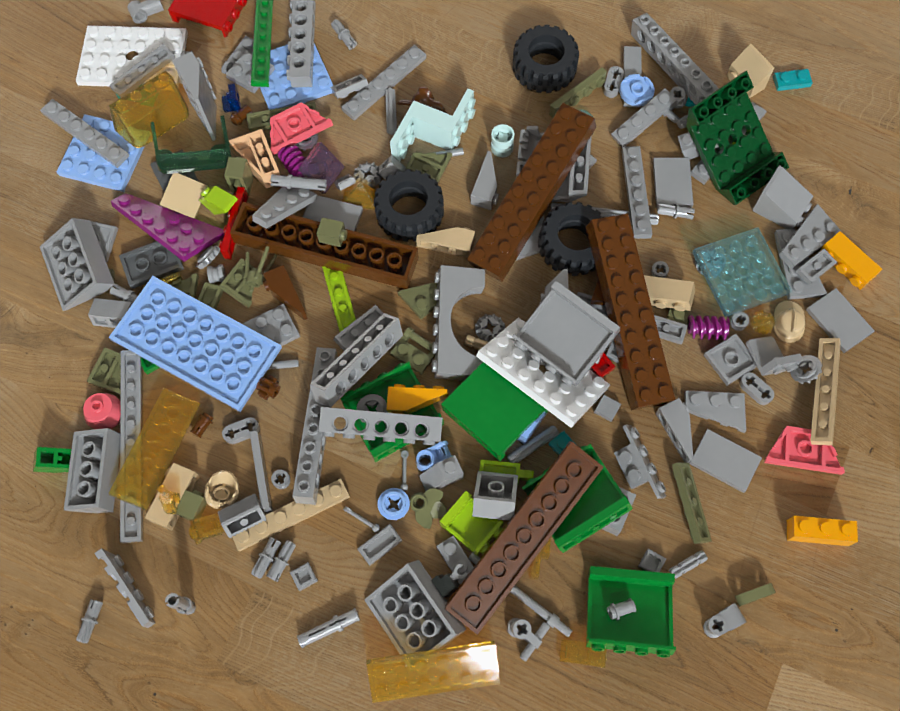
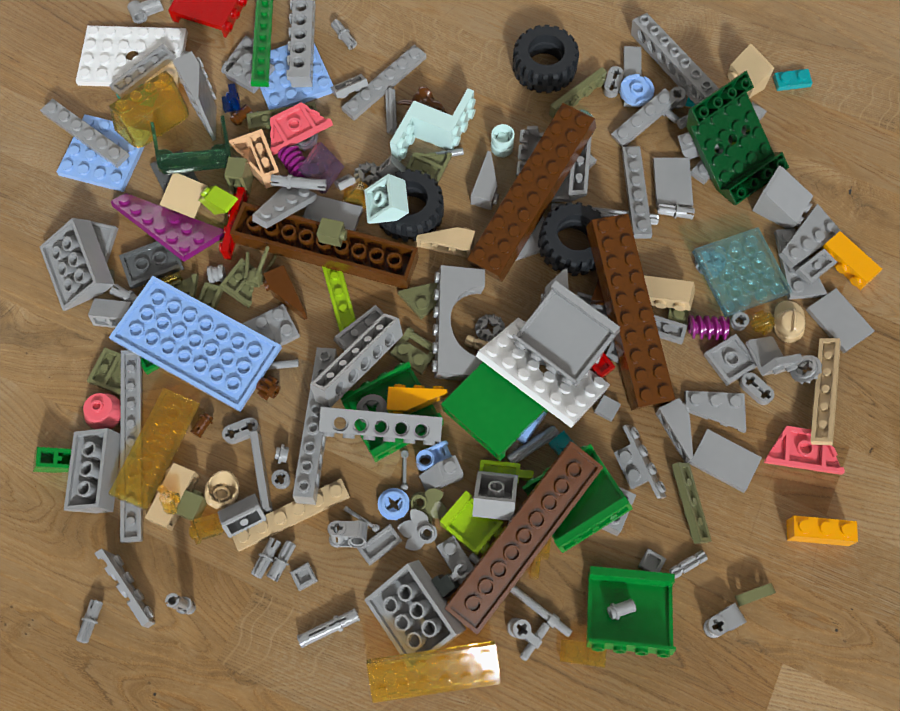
(207, 256): light grey gear -> none
(281, 454): none -> light grey plate
(349, 534): none -> light grey piece
(386, 200): none -> light aqua slope
(414, 530): none -> light grey plate
(659, 264): light grey bush -> none

